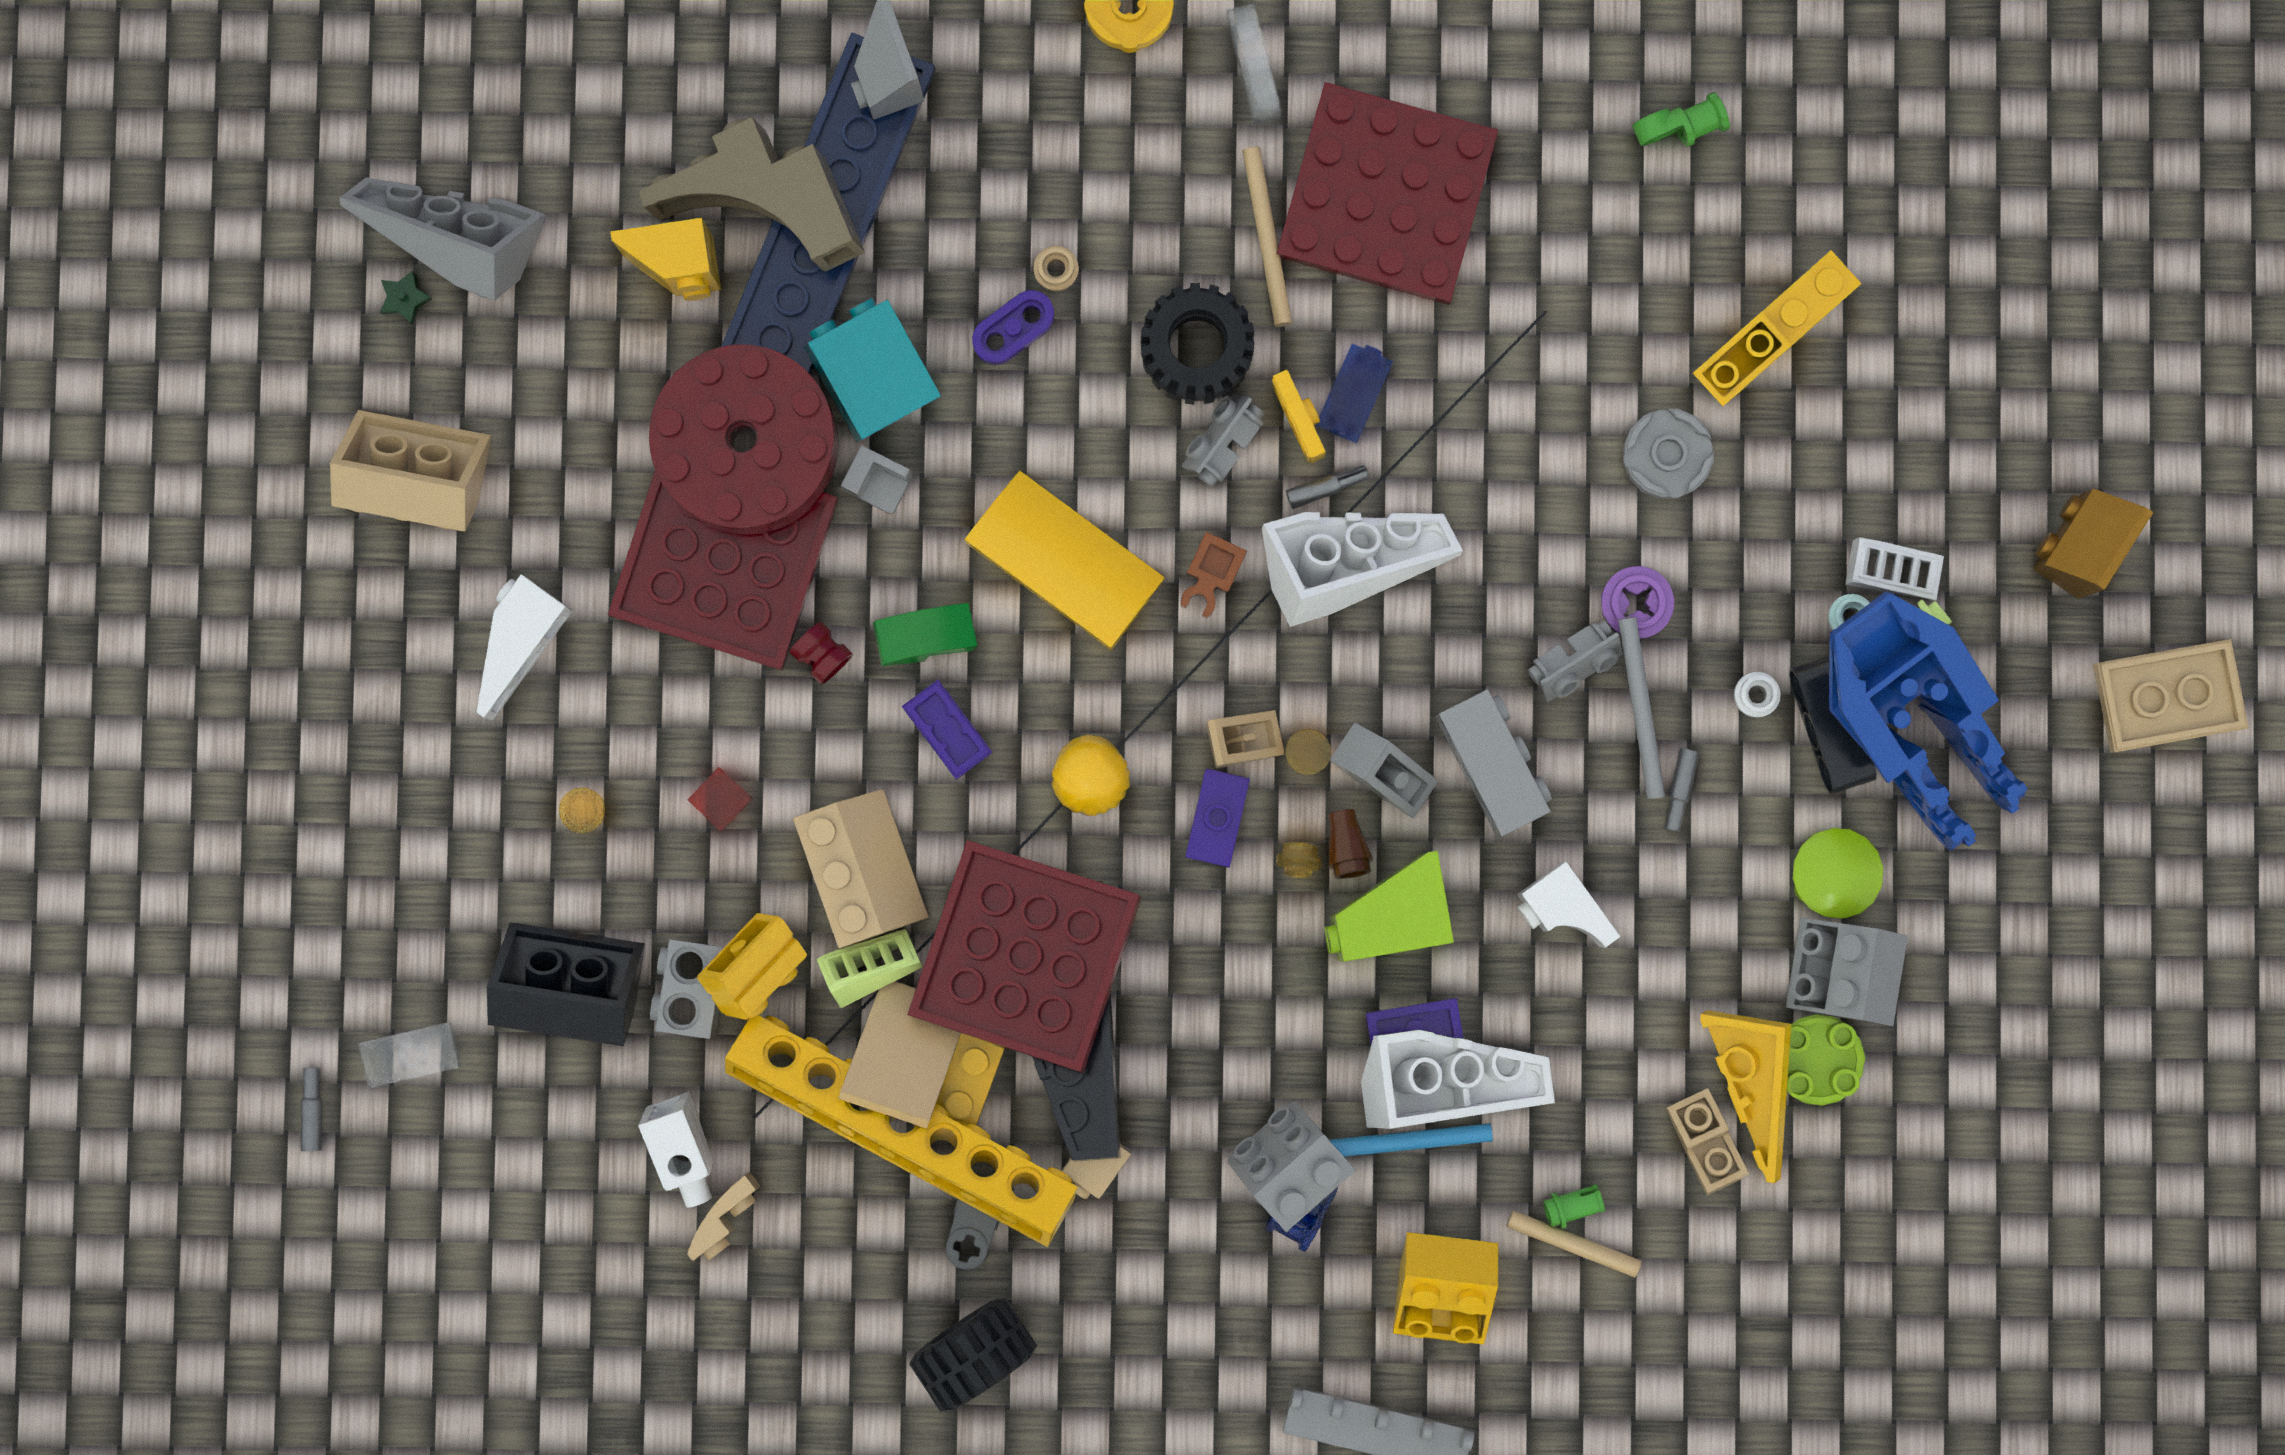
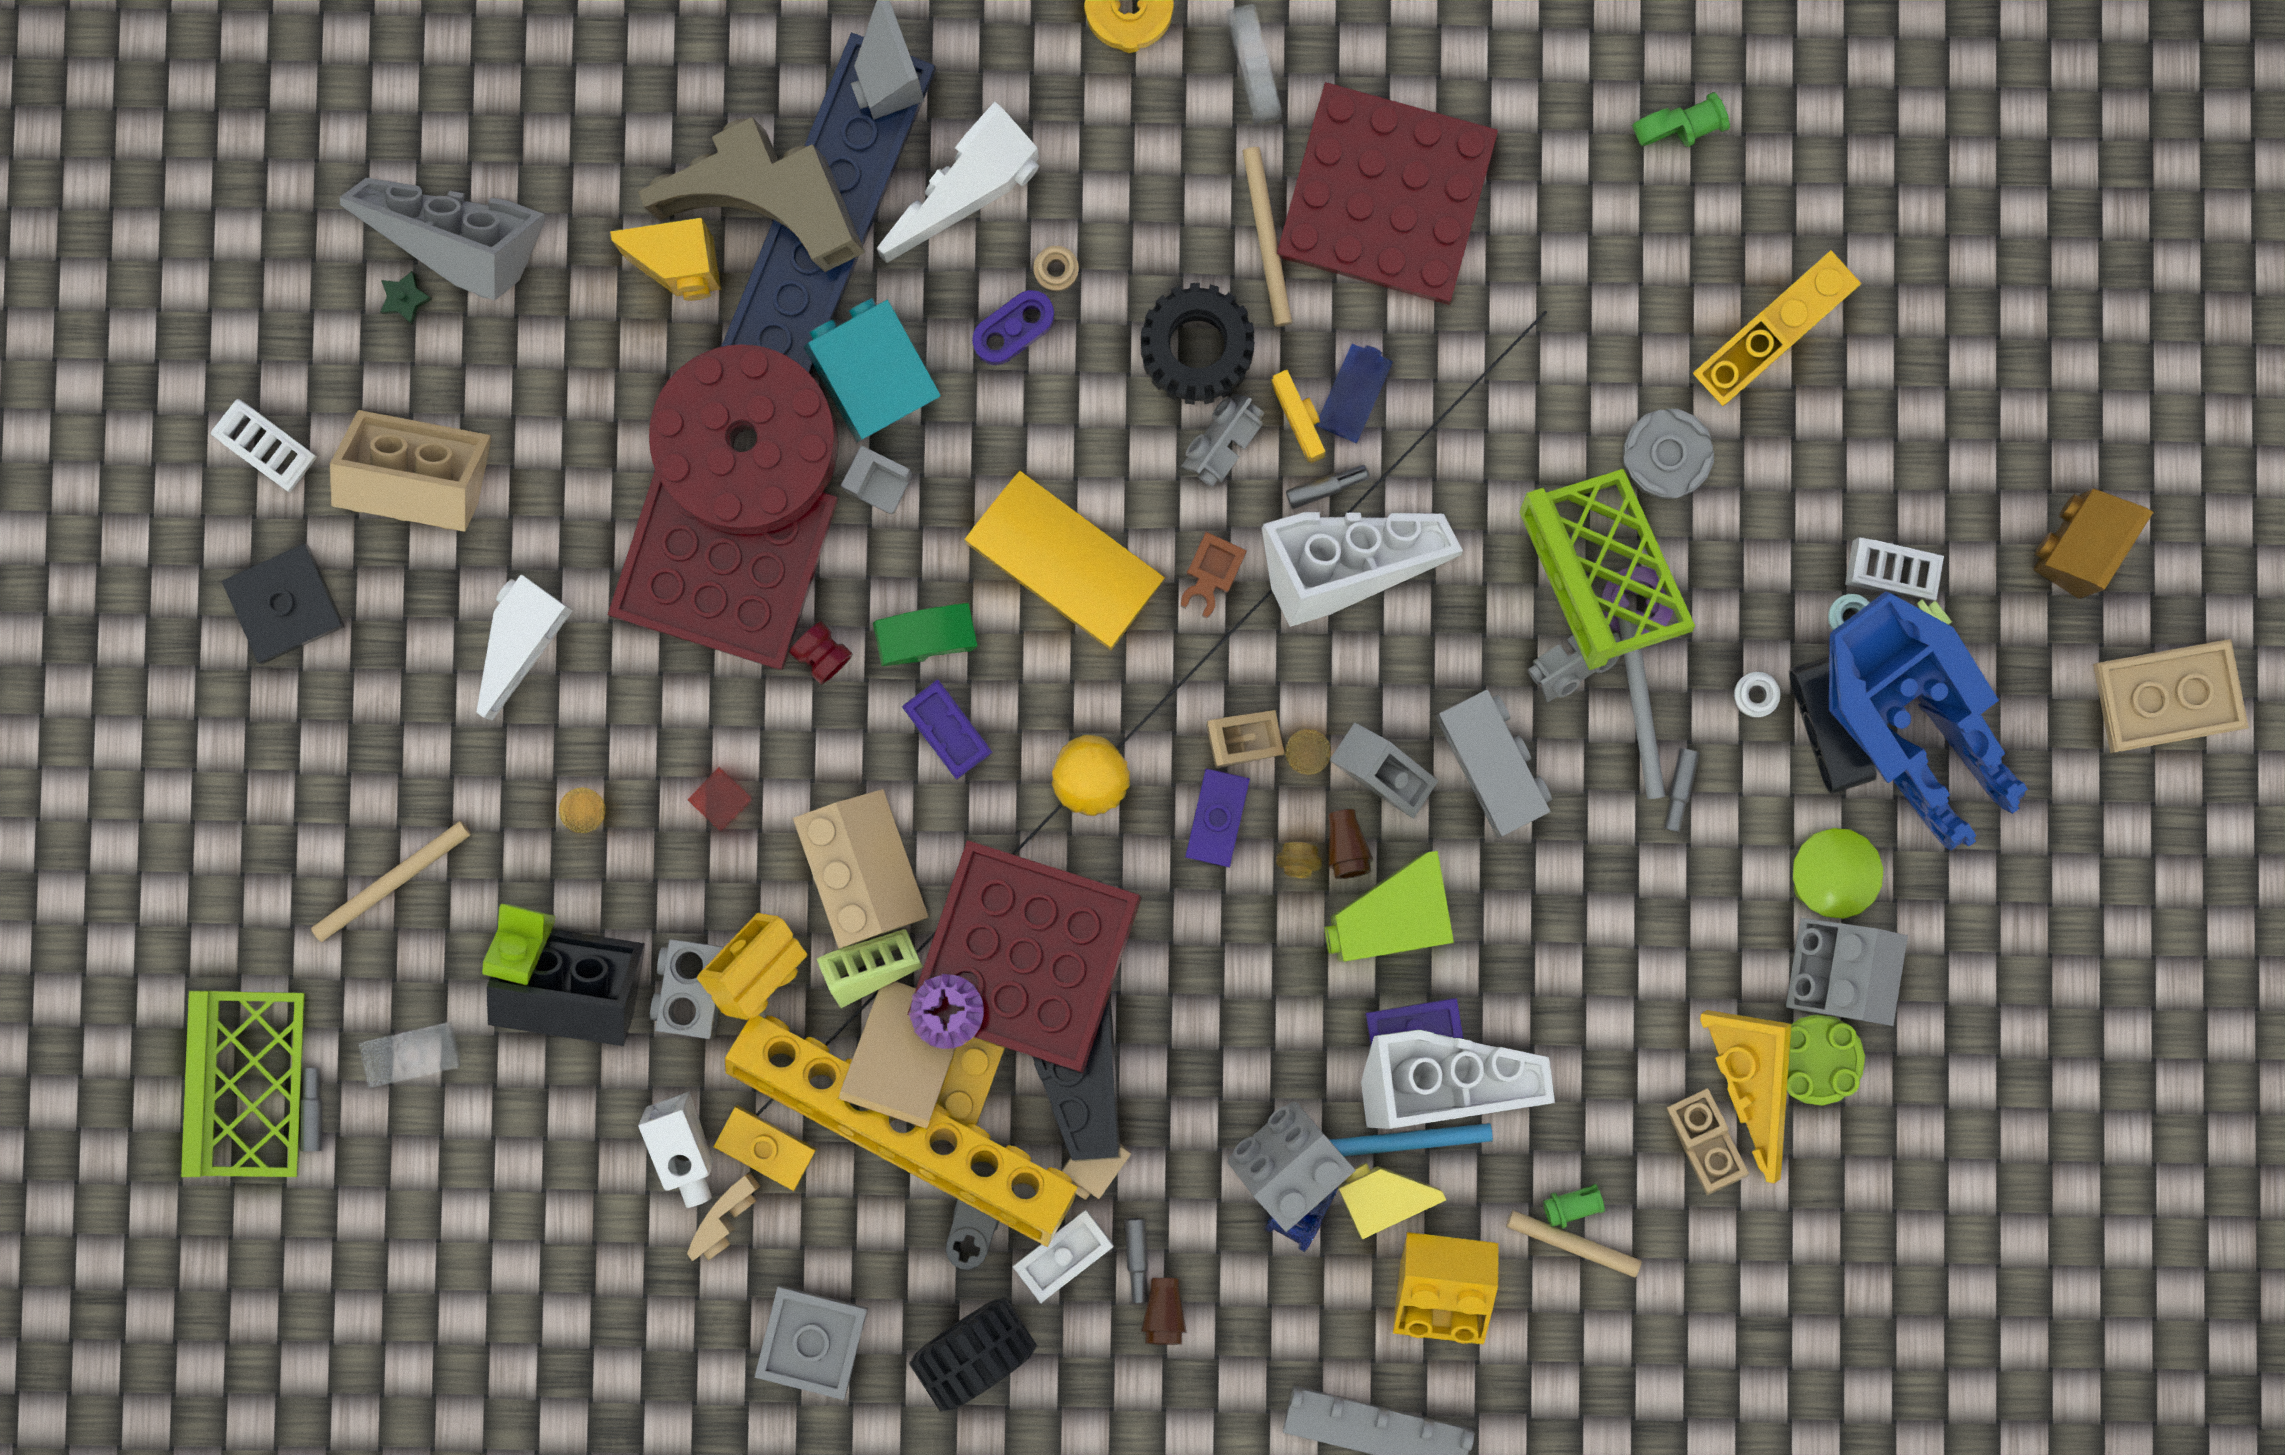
(201, 1084): none -> lime fence
(232, 421): none -> white slope
(283, 603): none -> black plate
(390, 881): none -> tan bar
(517, 943): none -> lime slope
(765, 1147): none -> yellow plate
(811, 1342): none -> light grey plate
(961, 1026): none -> medium lavender gear
(987, 166): none -> white wedge
(1068, 1254): none -> white plate
(1137, 1258): none -> flat silver pin
(1164, 1313): none -> reddish brown cone
(1384, 1198): none -> light yellow slope
(1563, 901): white arch -> none
(1570, 581): none -> lime fence

